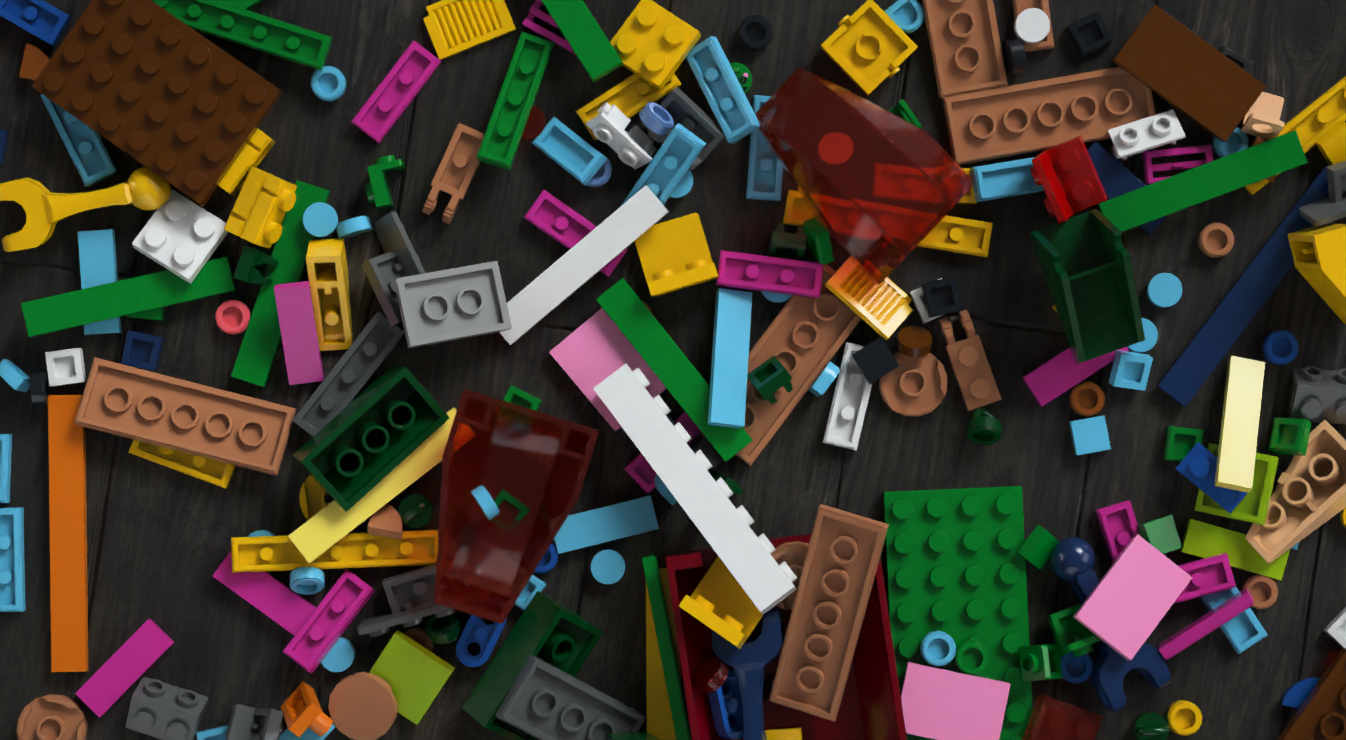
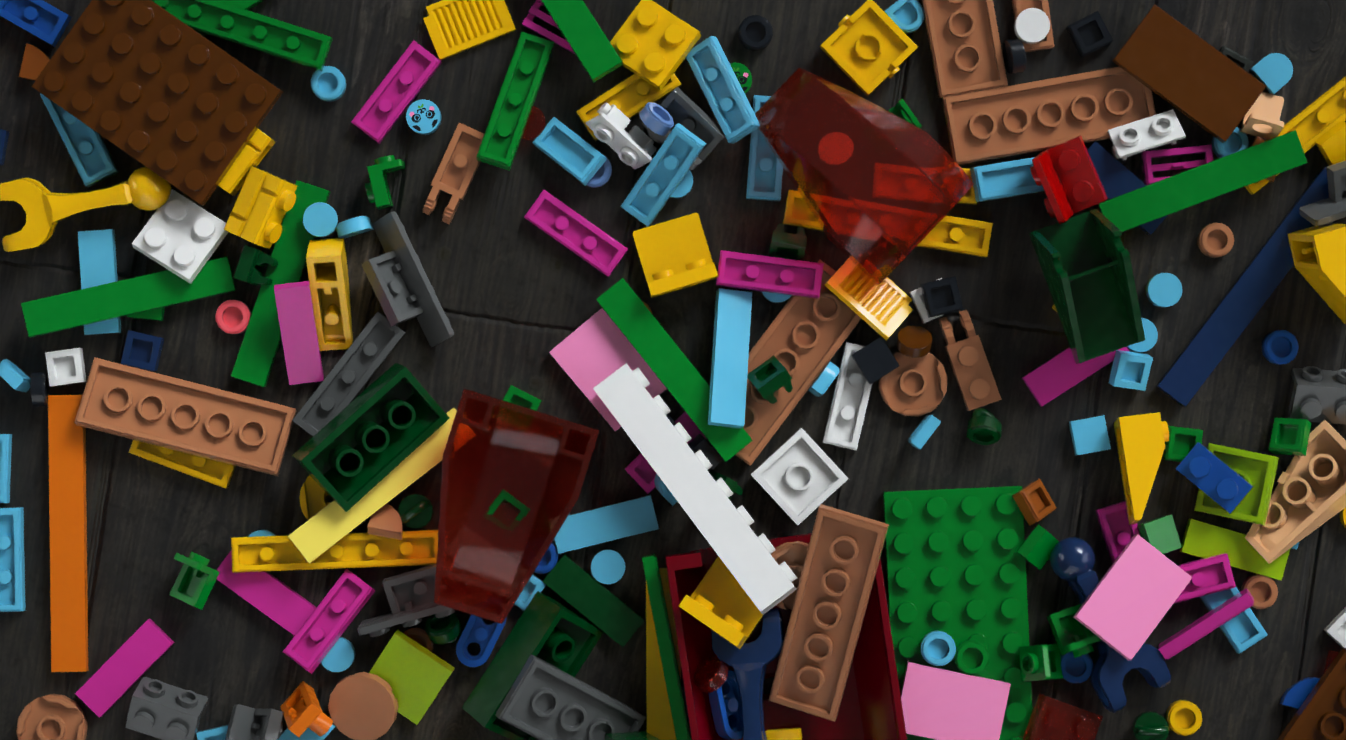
(194, 580): none -> green bracket
(307, 580): medium azure tile -> none
(423, 117): none -> medium azure tile
(452, 304): light grey plate -> none
(485, 502): medium azure tile -> none
(583, 262): white tile -> none
(593, 600): none -> dark green tile
(799, 476): none -> white plate
(818, 241): green tile -> none
(924, 431): none -> medium azure tile
(1034, 501): none -> dark orange tile
(1086, 399): dark orange tile -> none
(1140, 451): none -> yellow slope
(1239, 424): light yellow tile -> none
(1273, 71): none -> medium azure tile

